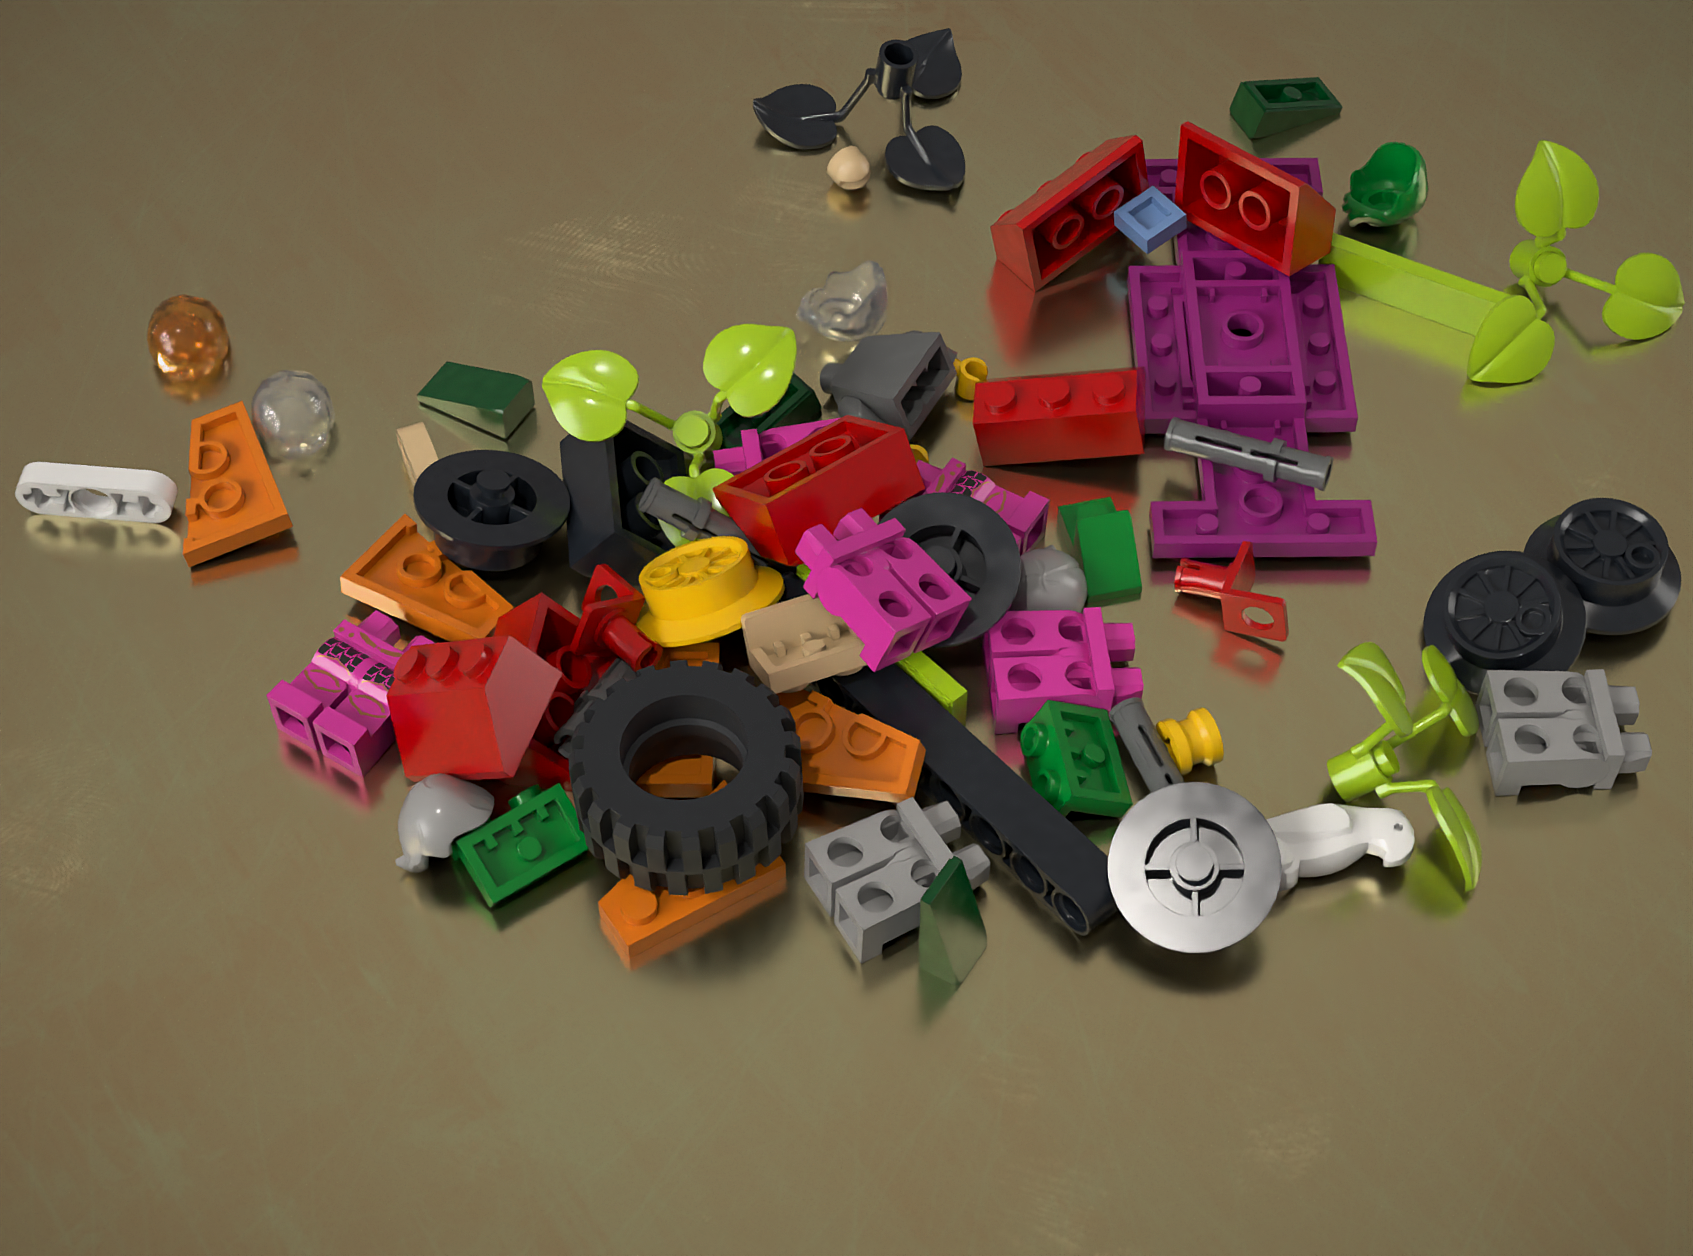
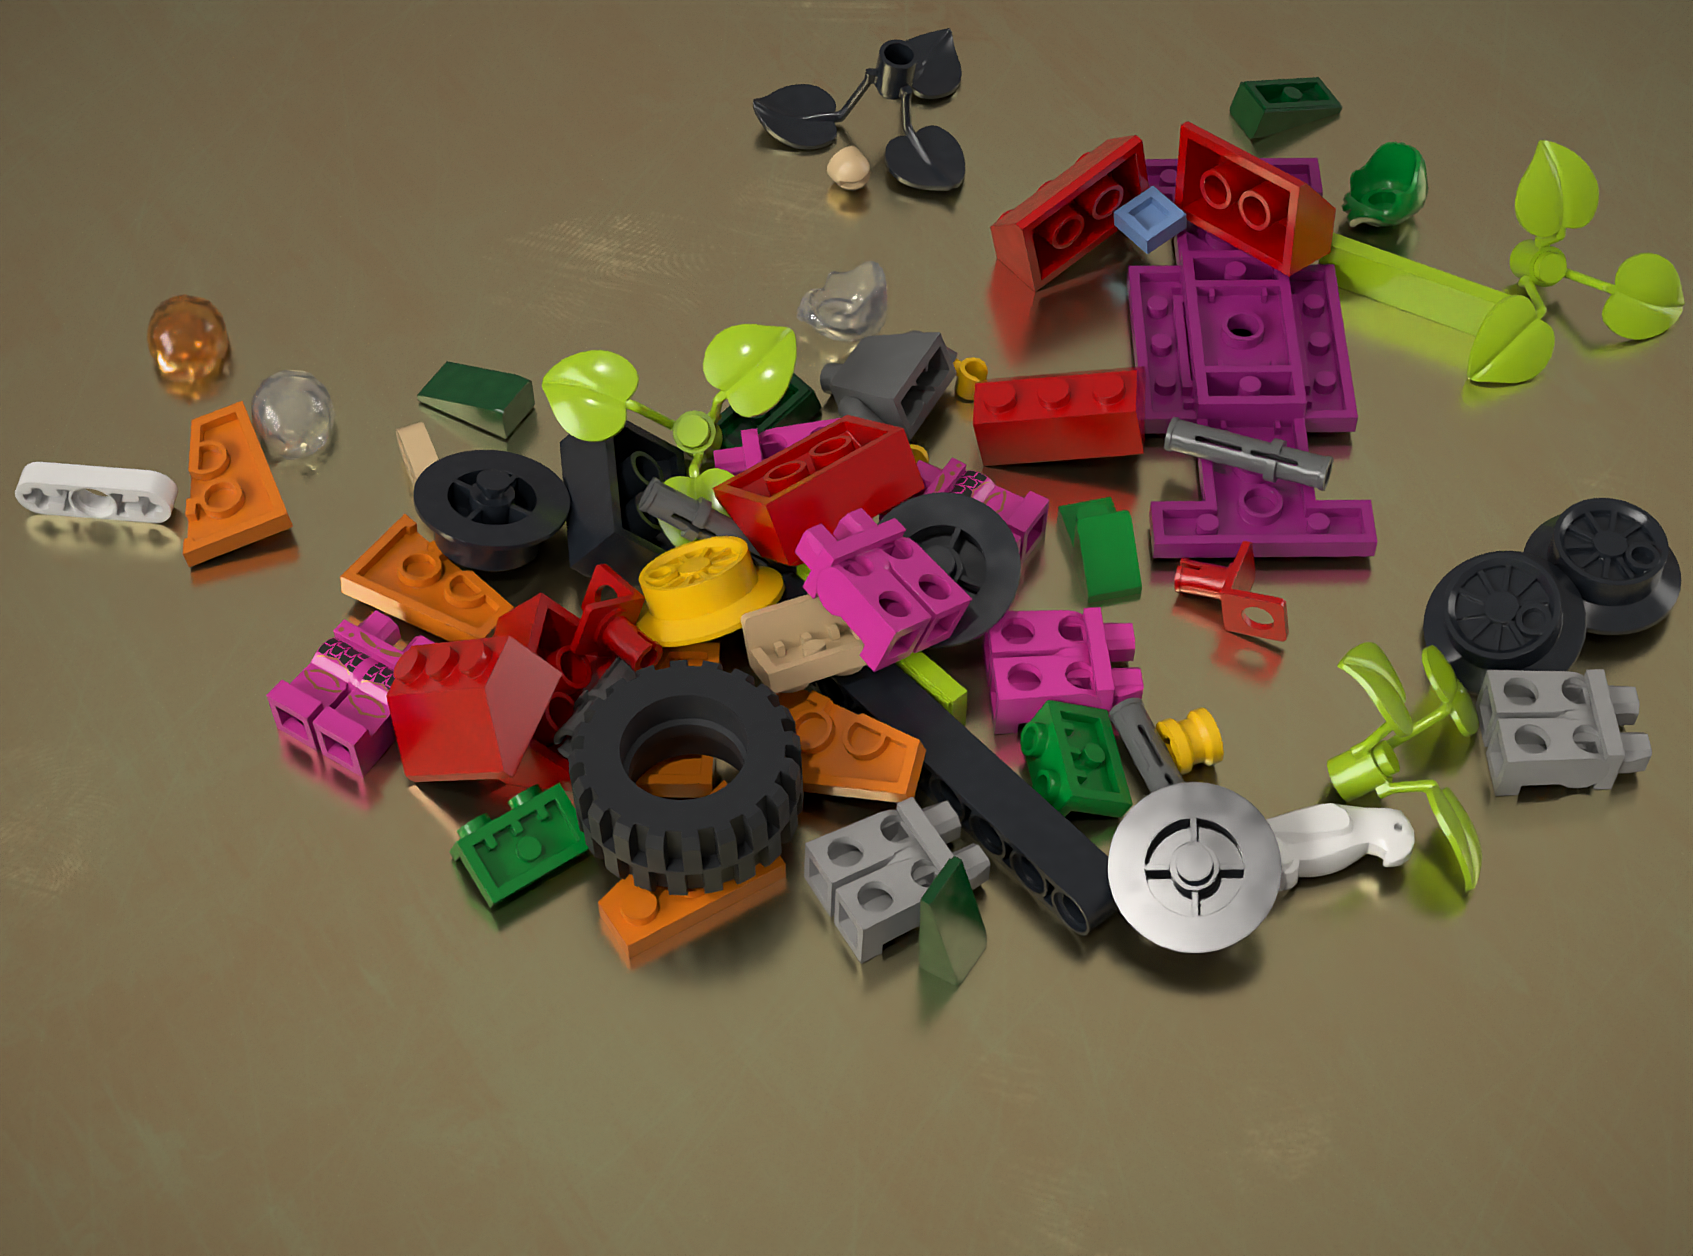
(435, 815): light grey hair -> none
(1050, 582): light grey hair -> none

